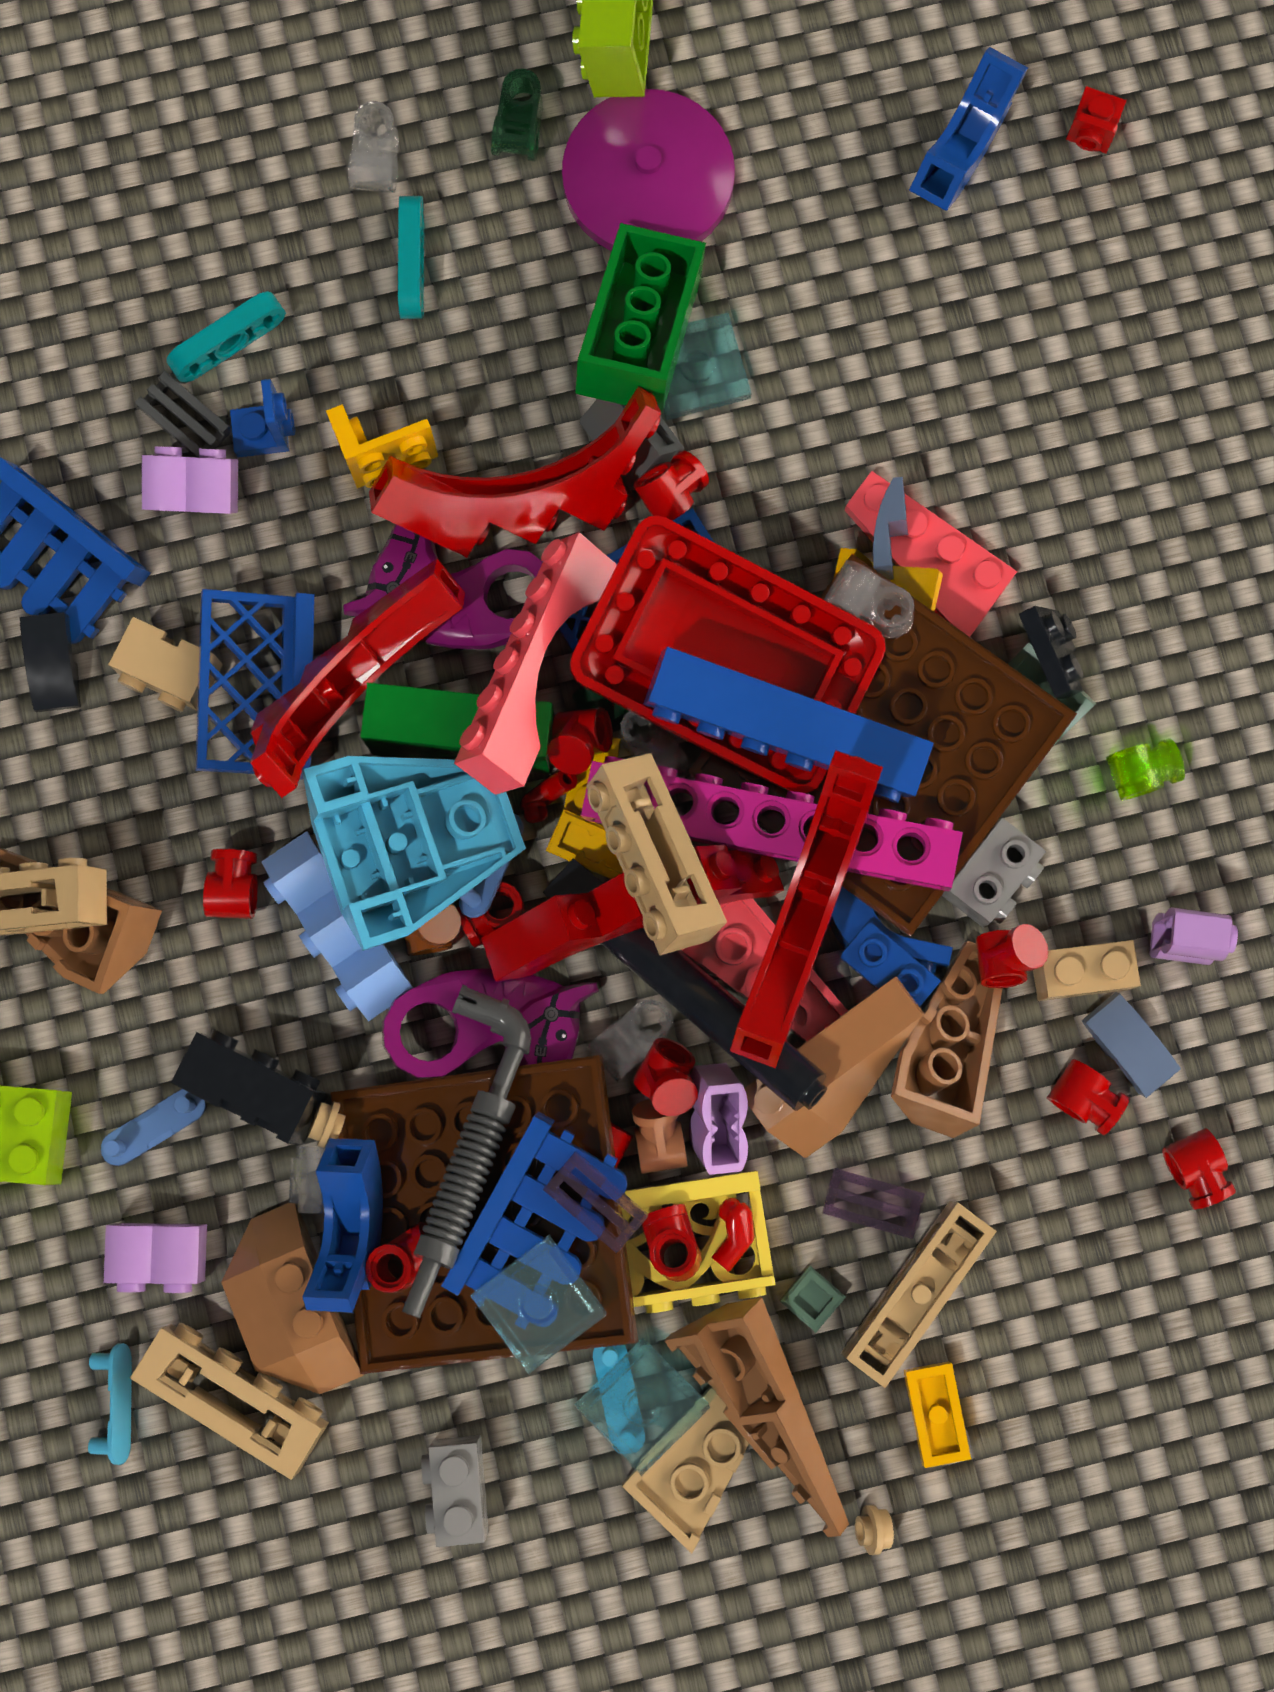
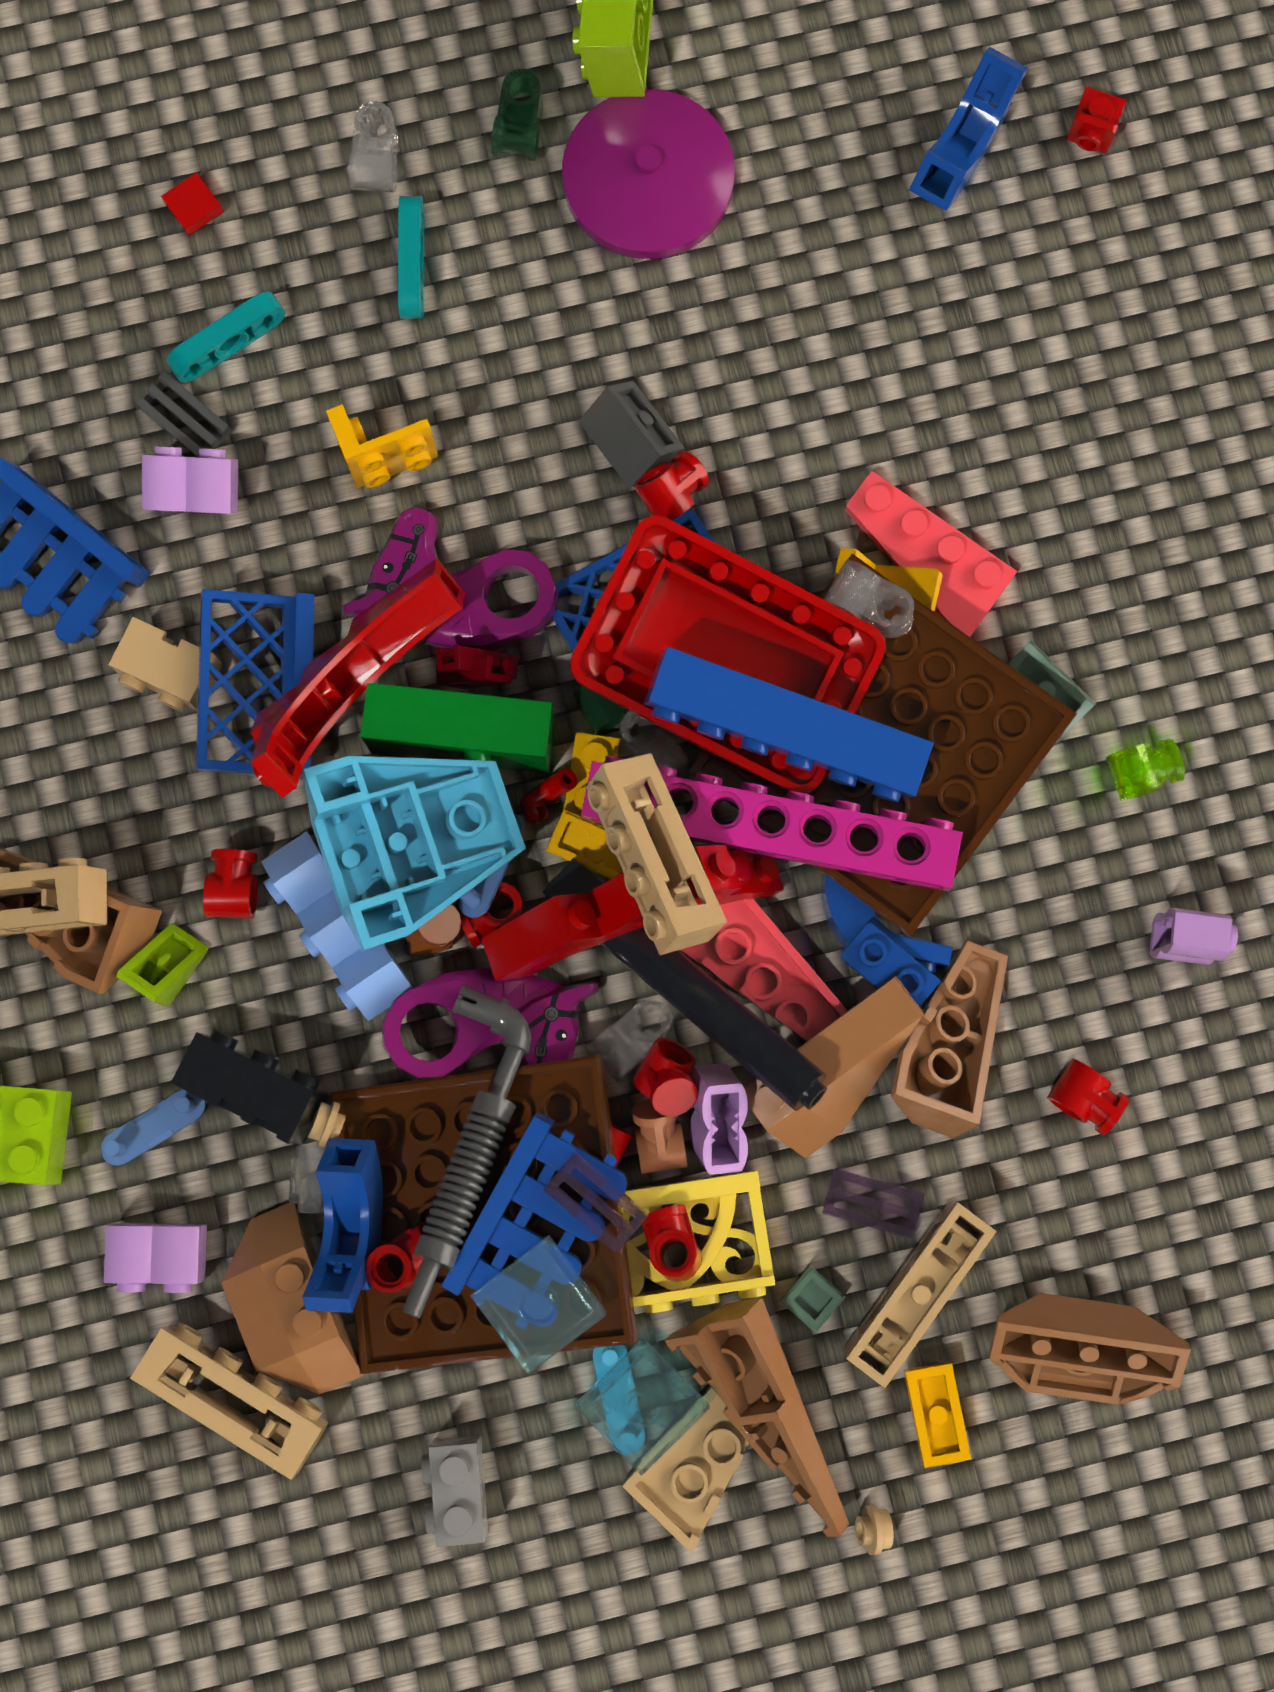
(49, 662): black slope -> none
(118, 1439): medium azure piece -> none
(164, 965): none -> lime slope
(192, 204): none -> red tile
(264, 427): blue bracket -> none
(460, 509): red arch -> none
(474, 667): none -> dark red piece
(504, 734): coral arch -> none
(579, 737): red piece -> none
(640, 316): green brick -> none
(707, 369): clear light blue tile -> none
(739, 1232): red arm -> none
(807, 908): red arch -> none
(889, 523): sand blue slope -> none
(994, 874): light grey brick -> none
(1009, 954): red piece -> none
(1052, 642): black plate -> none
(1087, 971): tan brick -> none
(1087, 1350): none -> medium nougat wedge
(1131, 1044): sand blue slope -> none
(1198, 1166): red piece -> none

